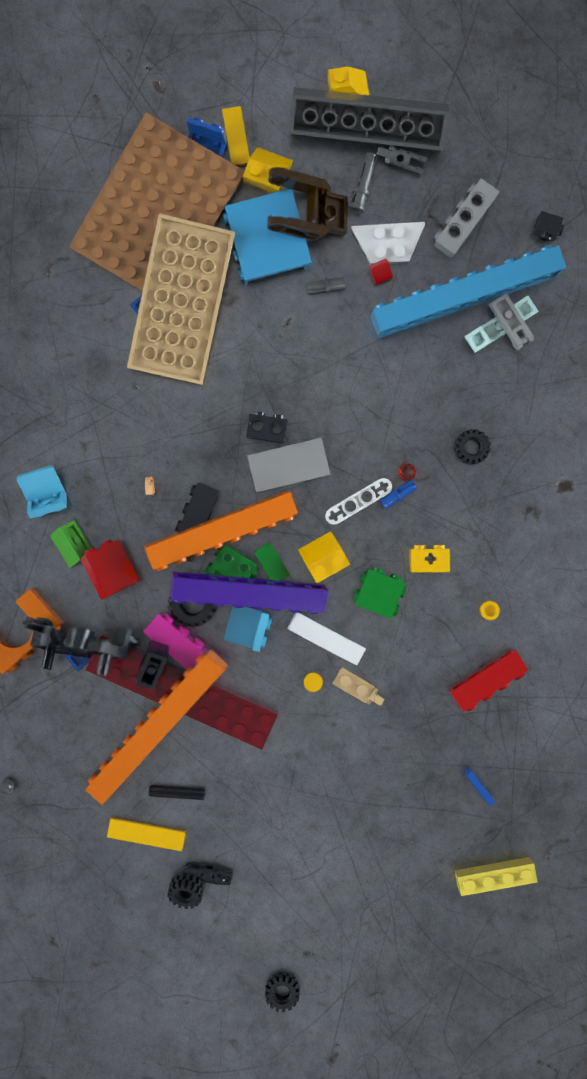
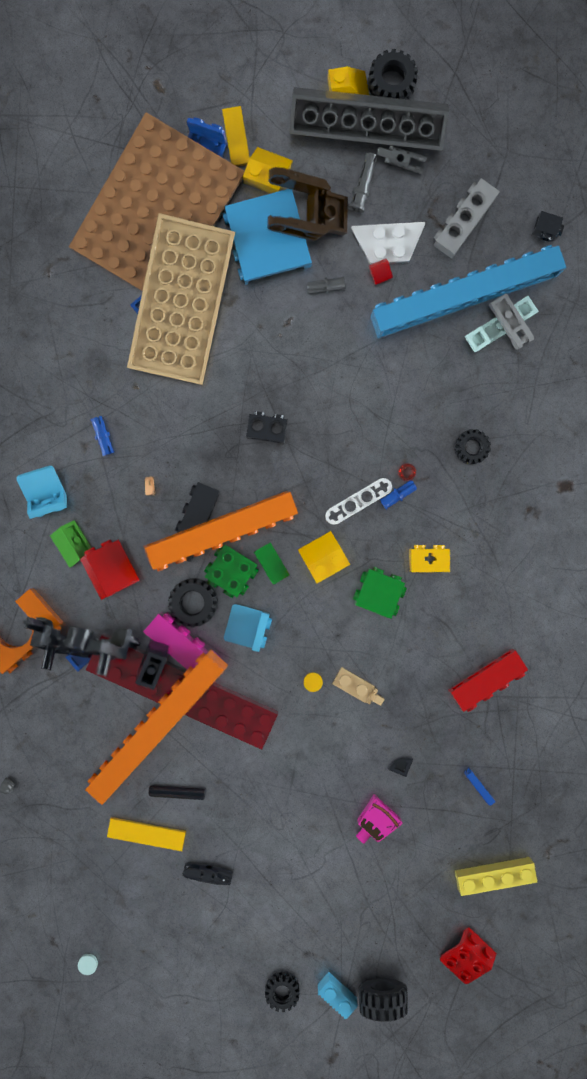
(87, 964): none -> light aqua tile
(102, 435): none -> blue pin
(178, 888): black tyre -> none
(248, 592): dark purple brick -> none
(288, 465): light grey tile -> none
(326, 638): white slope -> none
(337, 995): none -> medium azure brick
(377, 821): none -> dark pink torso
(383, 999): none -> black tyre
(393, 62): none -> black tyre
(401, 765): none -> black tile
(469, 958): none -> red bracket
(489, 610): yellow tile -> none

